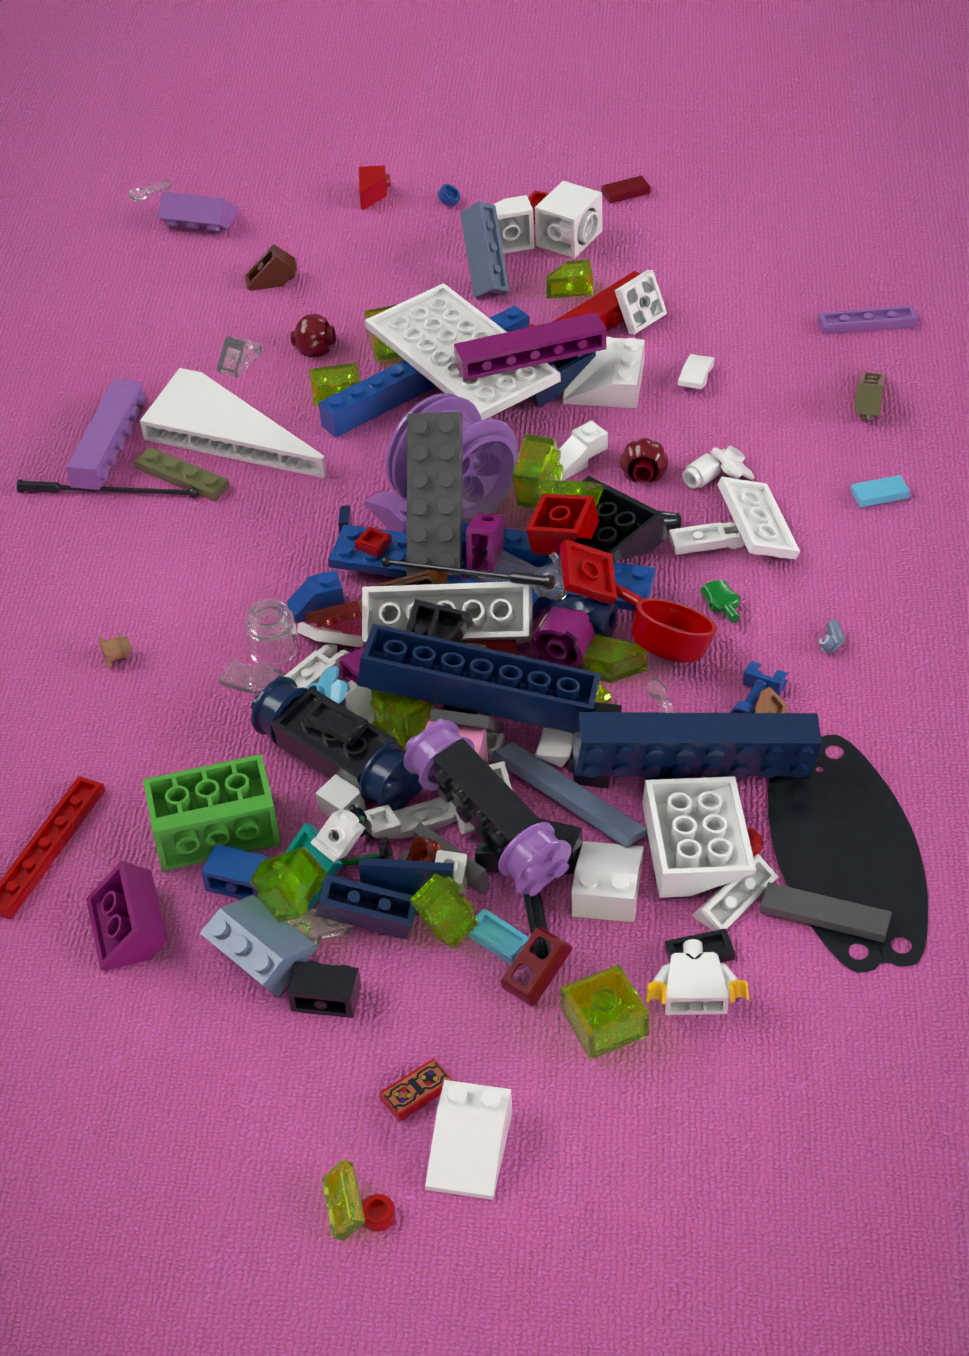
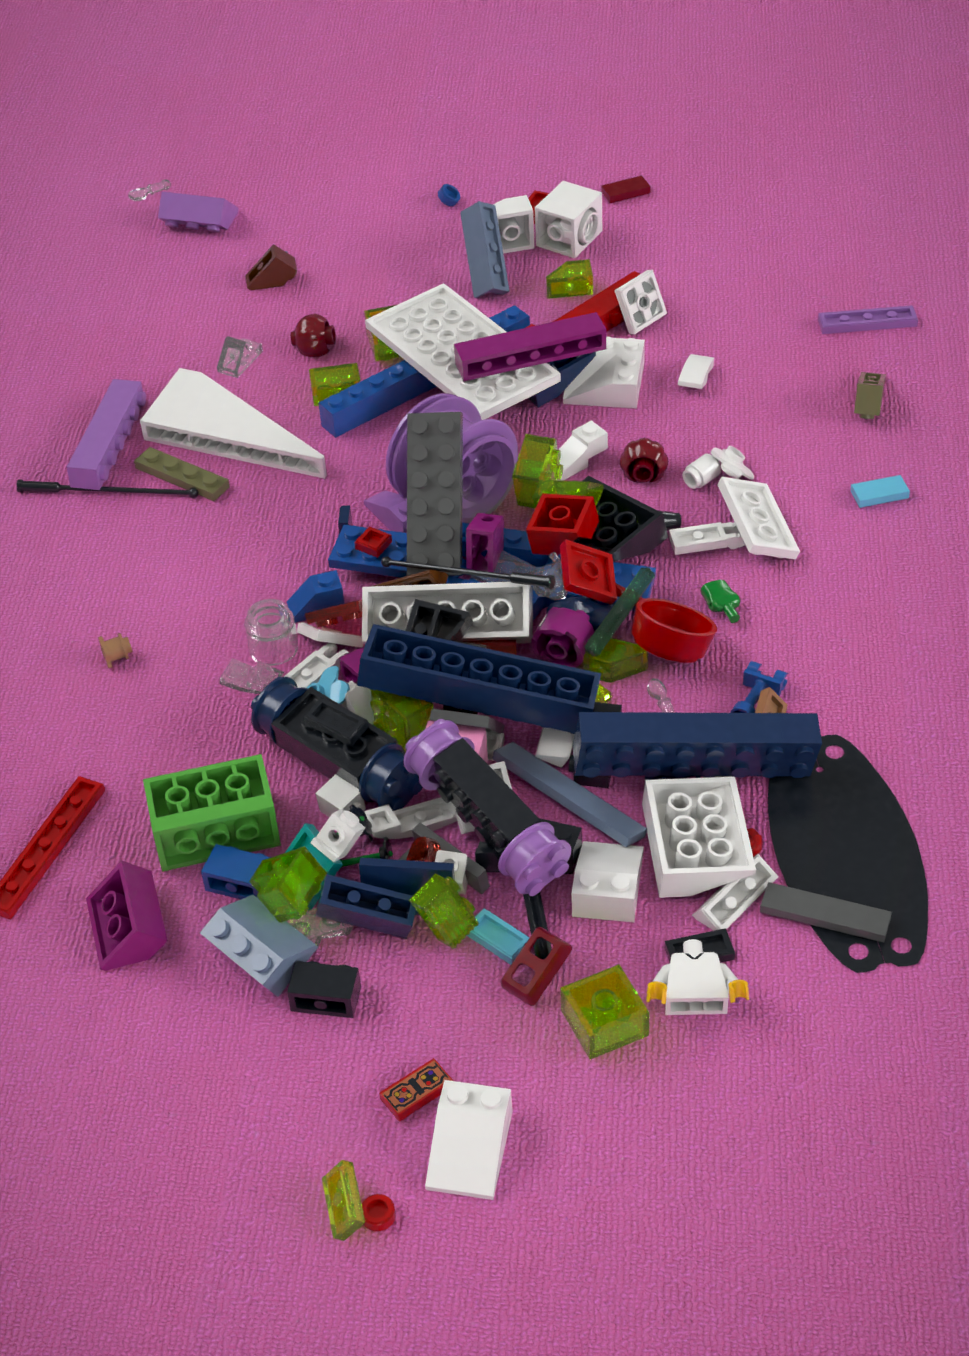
(372, 184): red slope -> none
(619, 611): none -> clear green axle
(834, 638): sand blue arm -> none

